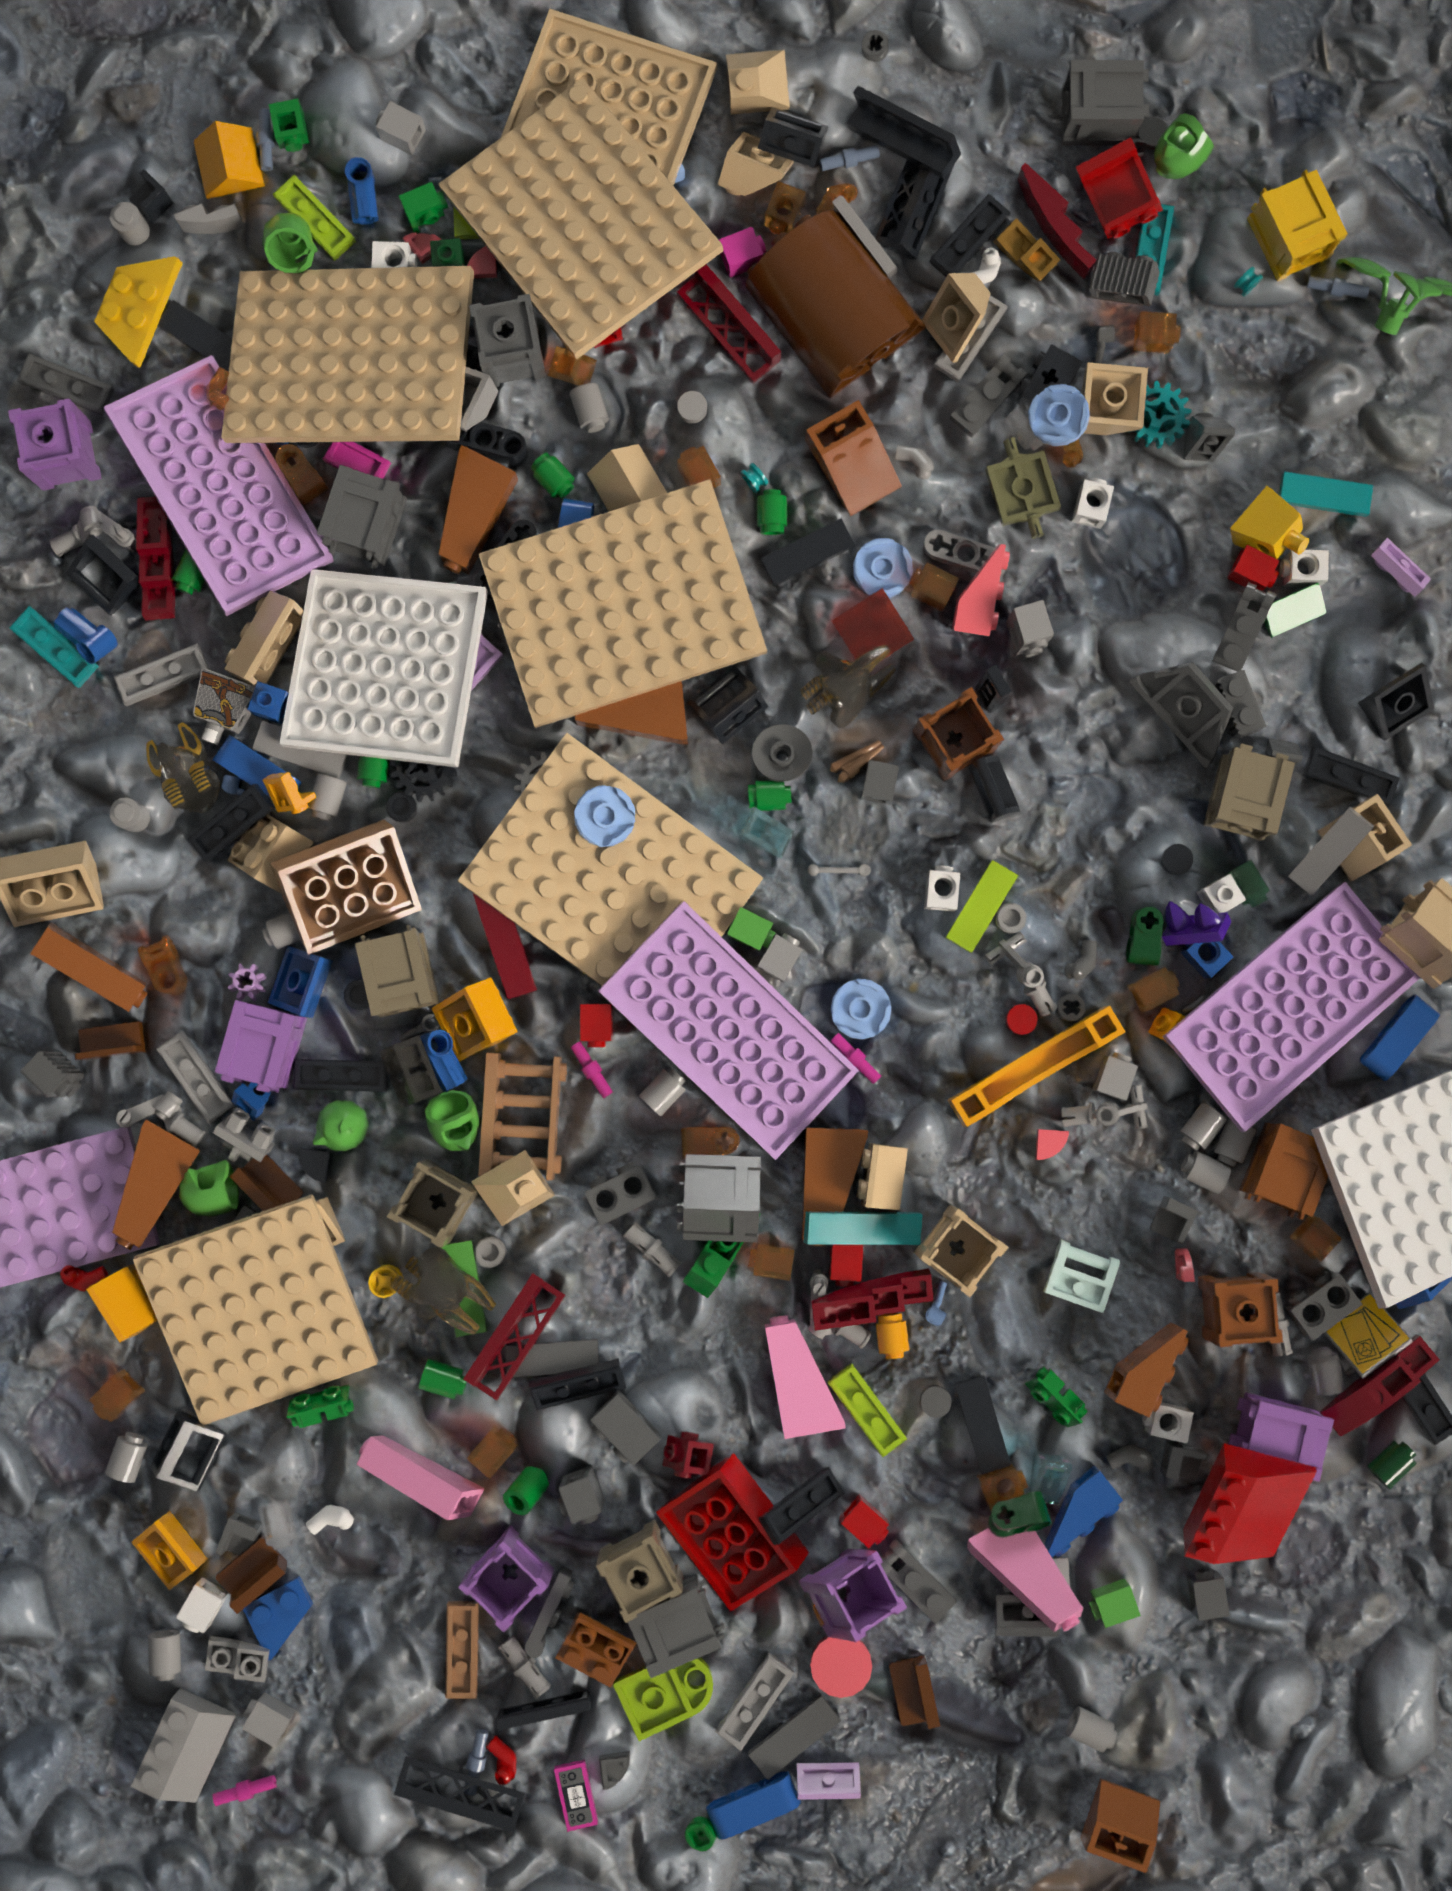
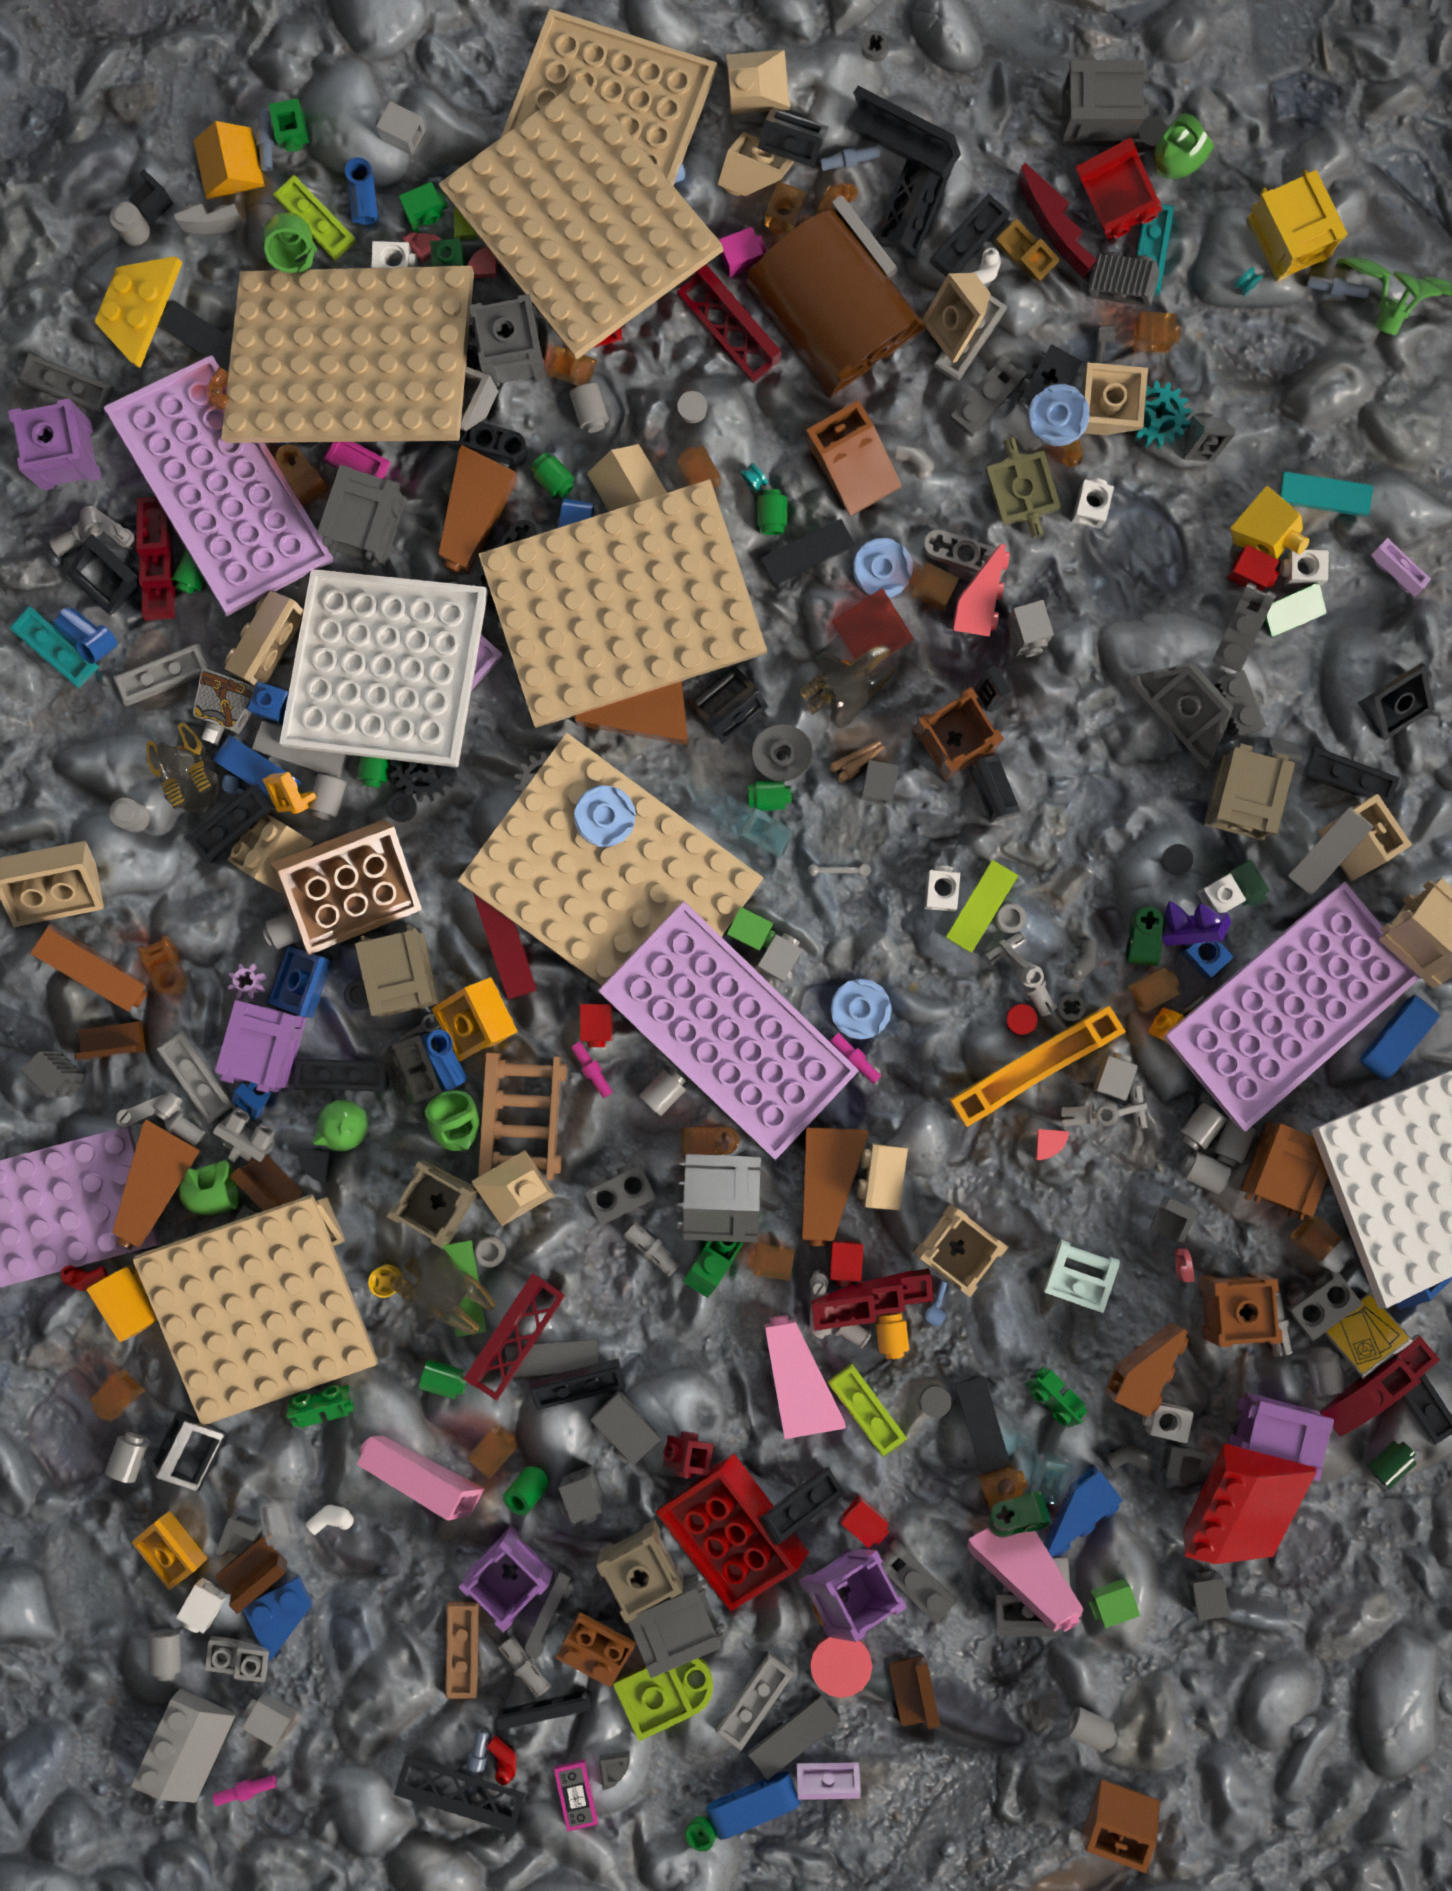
(863, 1228): teal tile -> none

